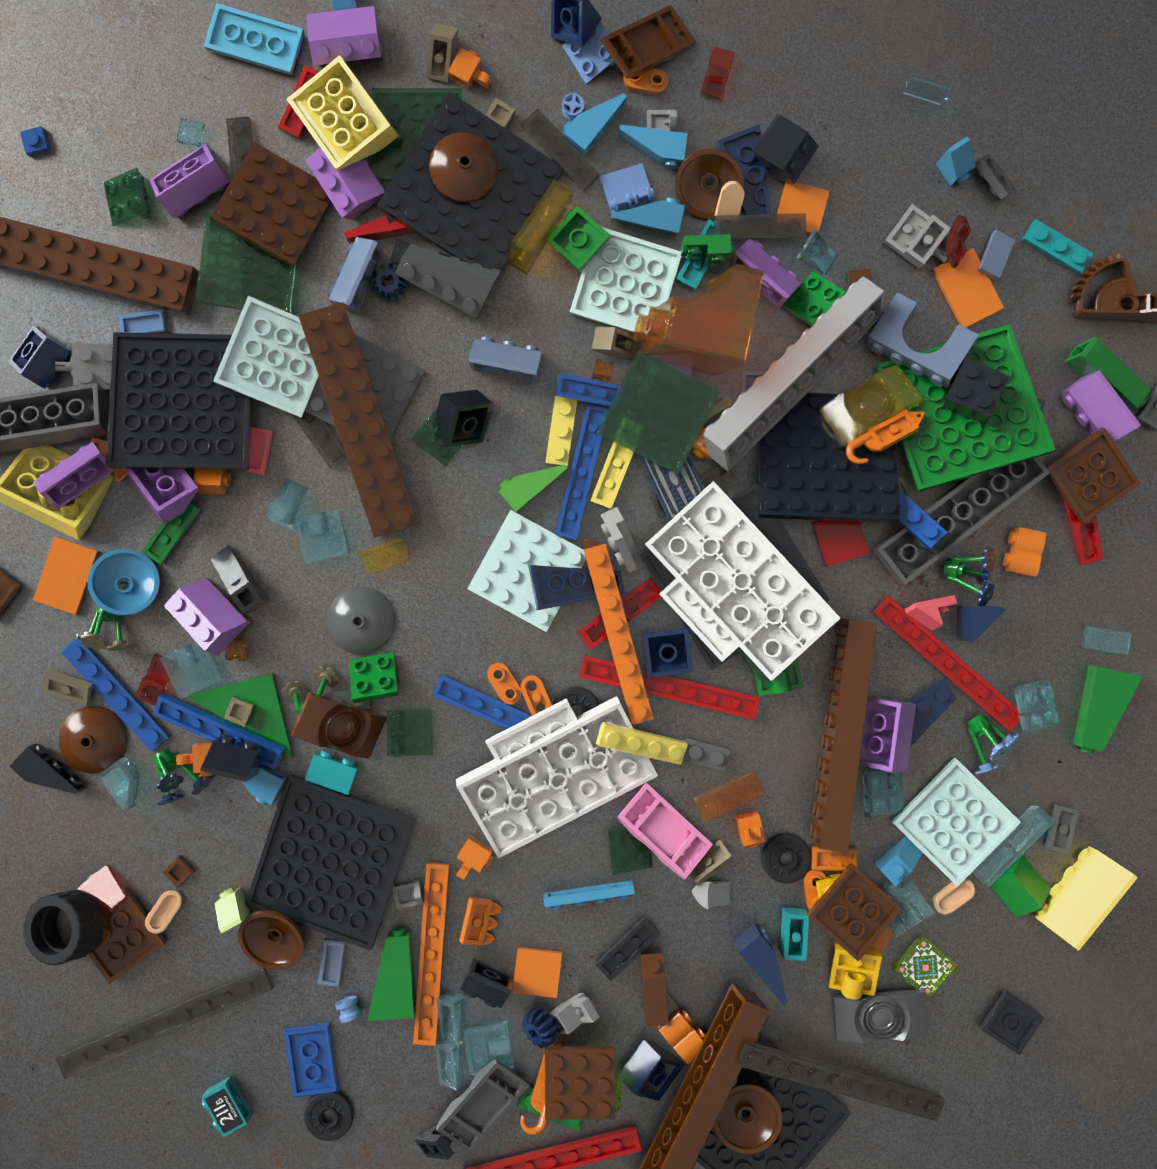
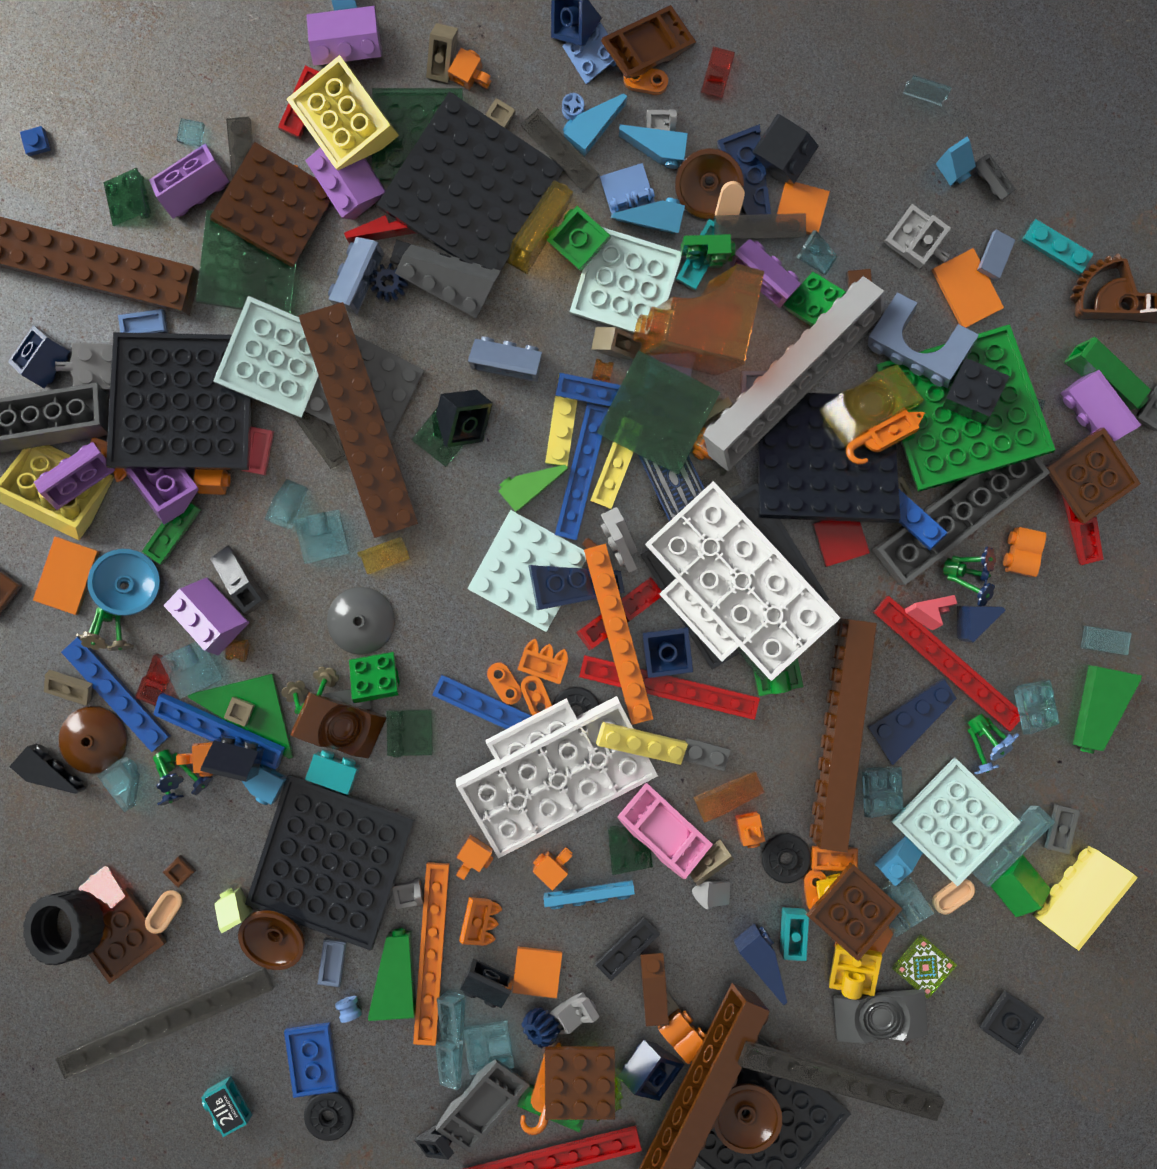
(254, 39): medium azure plate -> none
(461, 181): reddish brown dish -> none
(543, 663): none -> orange plate
(552, 868): none -> orange brick
(887, 734): medium lavender slope -> none
(955, 242): clear red slope -> none

